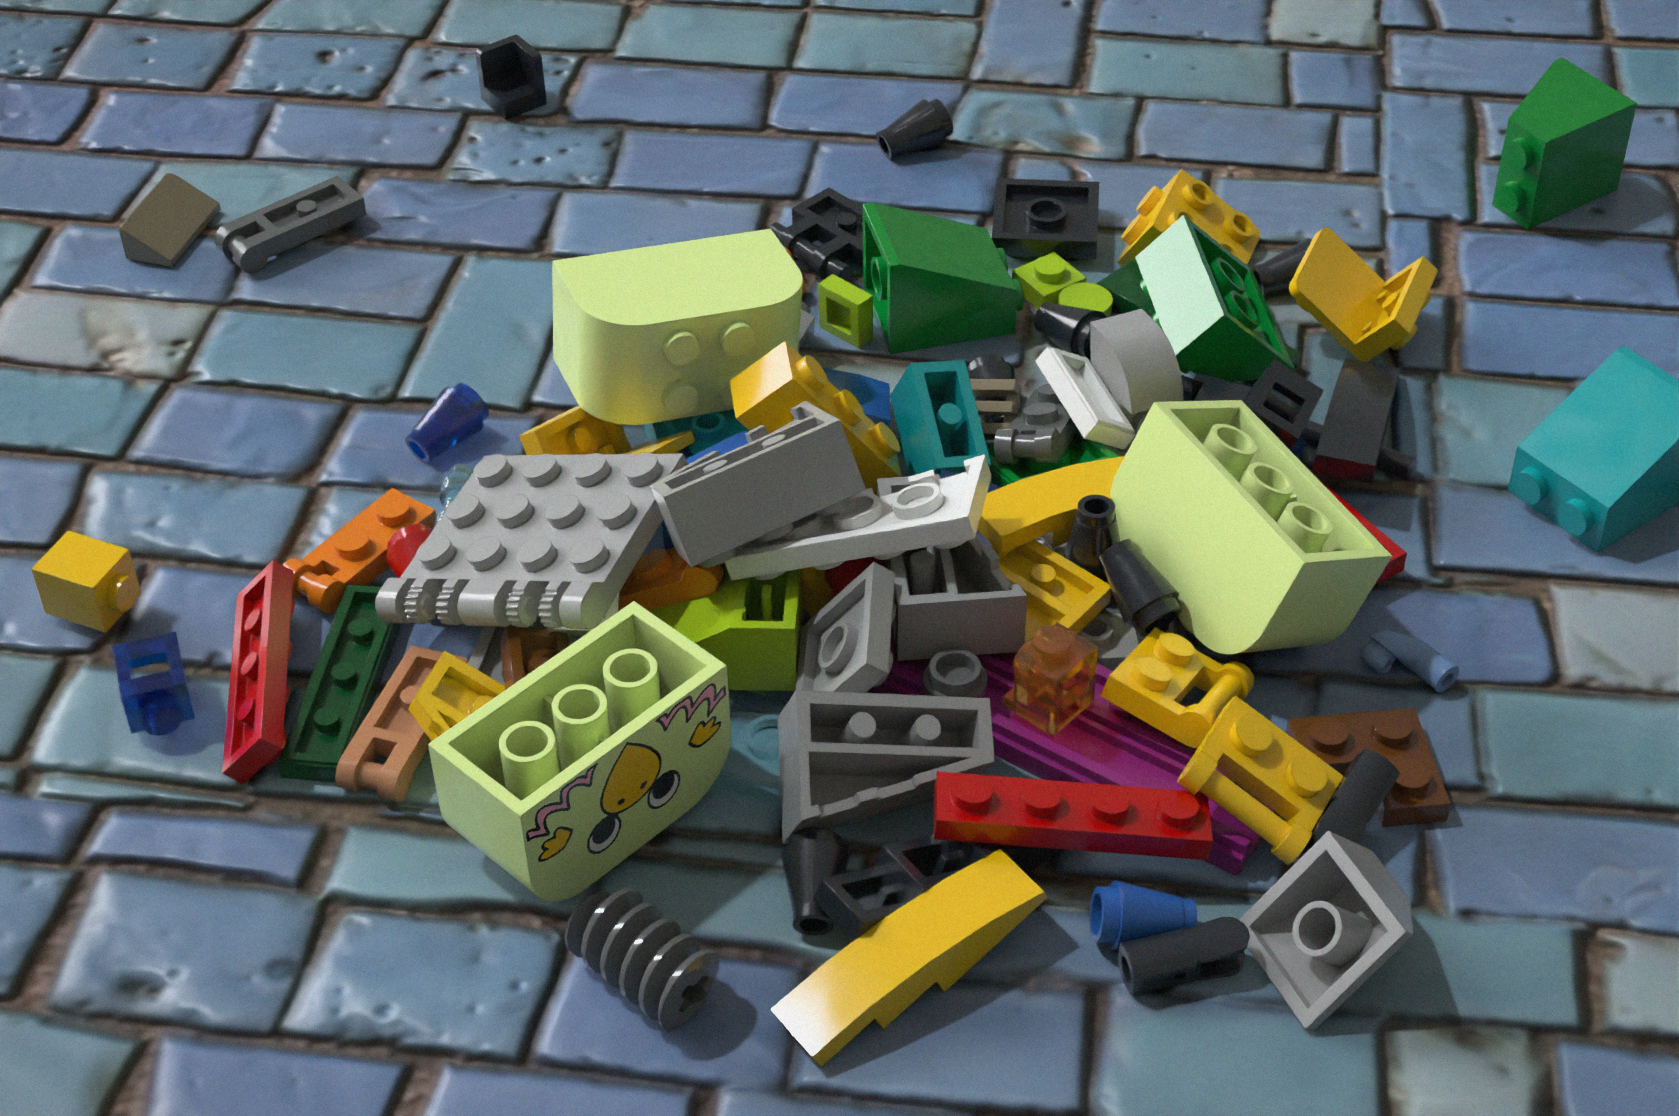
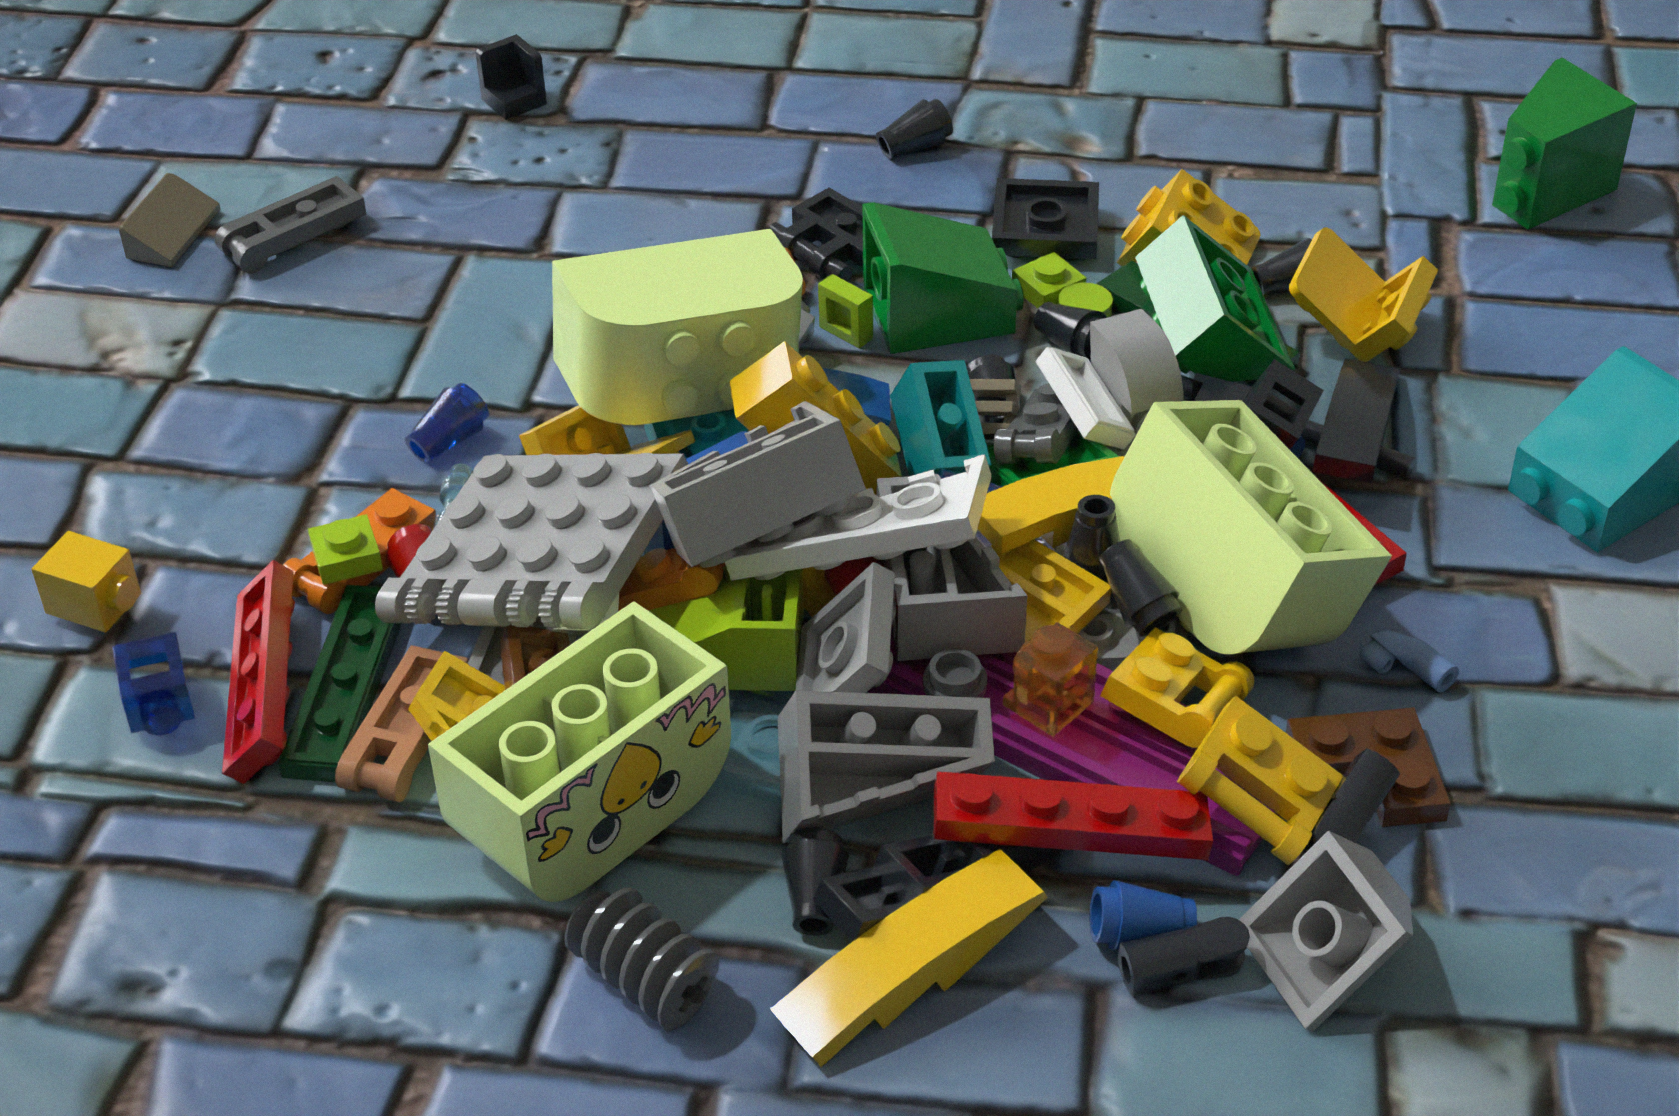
(345, 549): none -> lime plate

